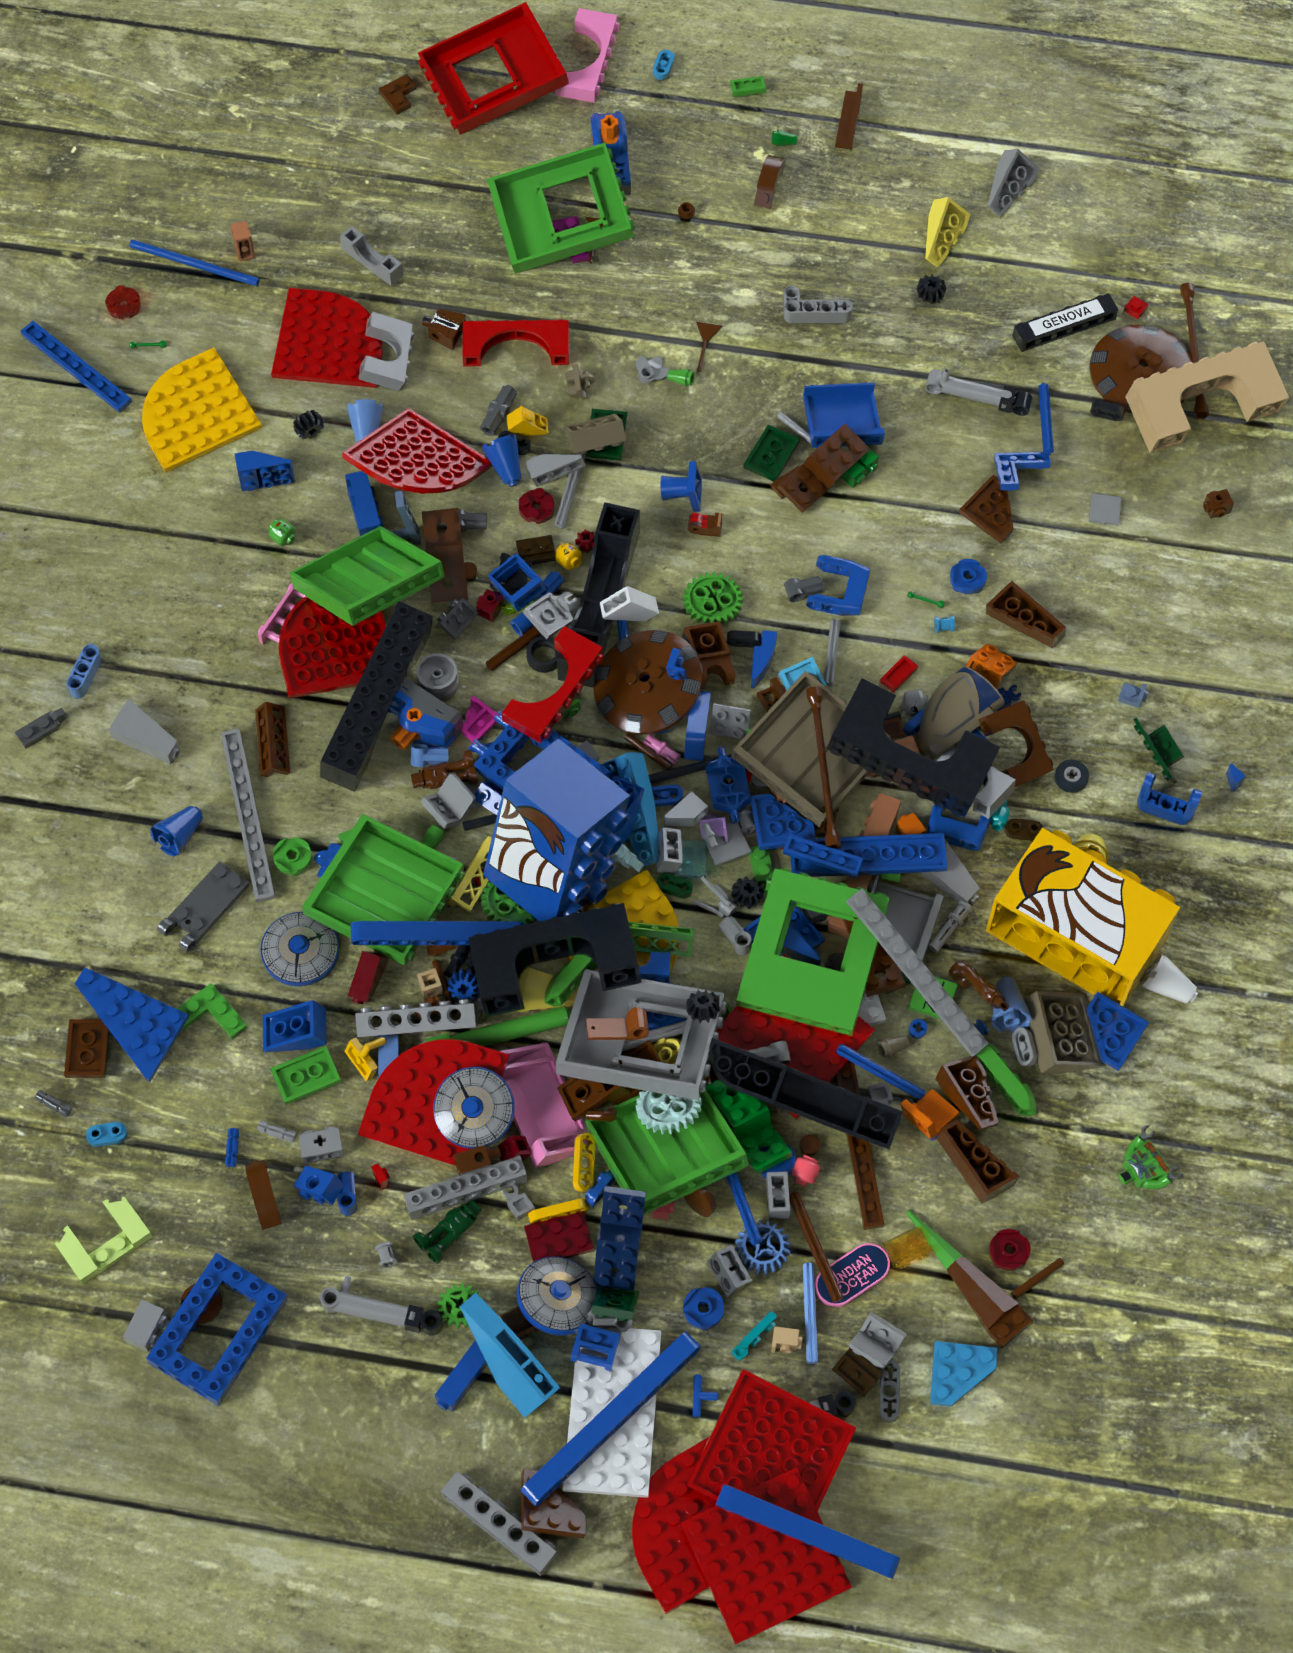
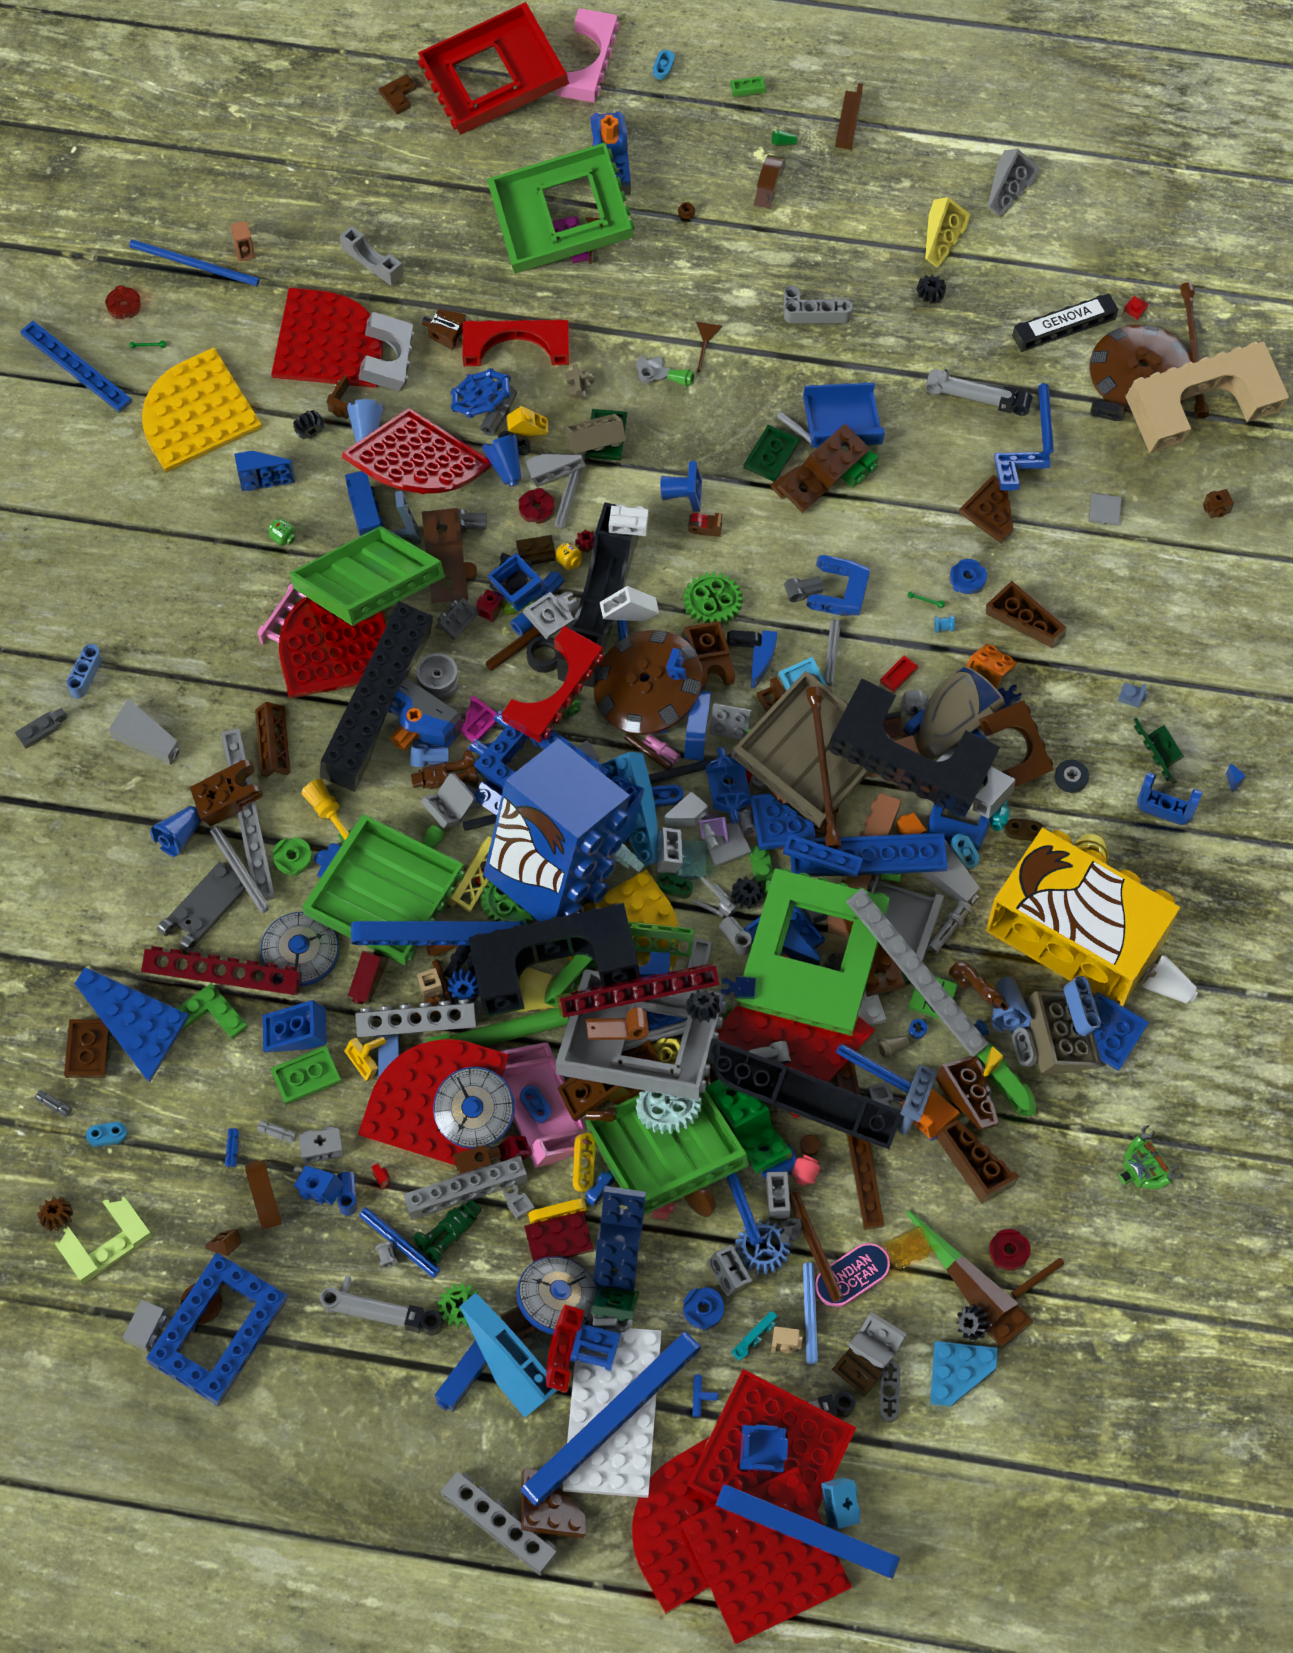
(55, 1214): none -> reddish brown gear
(152, 964): none -> dark red brick
(224, 793): none -> reddish brown brick
(225, 1242): none -> reddish brown slope
(239, 869): none -> light grey axle
(324, 804): none -> yellow piece
(335, 405): none -> reddish brown bracket
(399, 1242): none -> blue axle
(487, 387): none -> blue plate
(536, 1105): none -> blue plate
(561, 1348): none -> red slope
(628, 520): none -> white brick
(637, 990): none -> dark red brick
(700, 953): none -> light grey tile
(743, 987): none -> clear blue plate
(763, 1448): none -> blue panel
(791, 1230): none -> dark grey bar
(841, 1503): none -> dark azure brick
(916, 1098): none -> sand blue piece
(964, 849): none -> dark azure plate
(970, 1330): none -> black gear
(993, 1061): none -> yellow slope
(1082, 1006): none -> medium blue beam

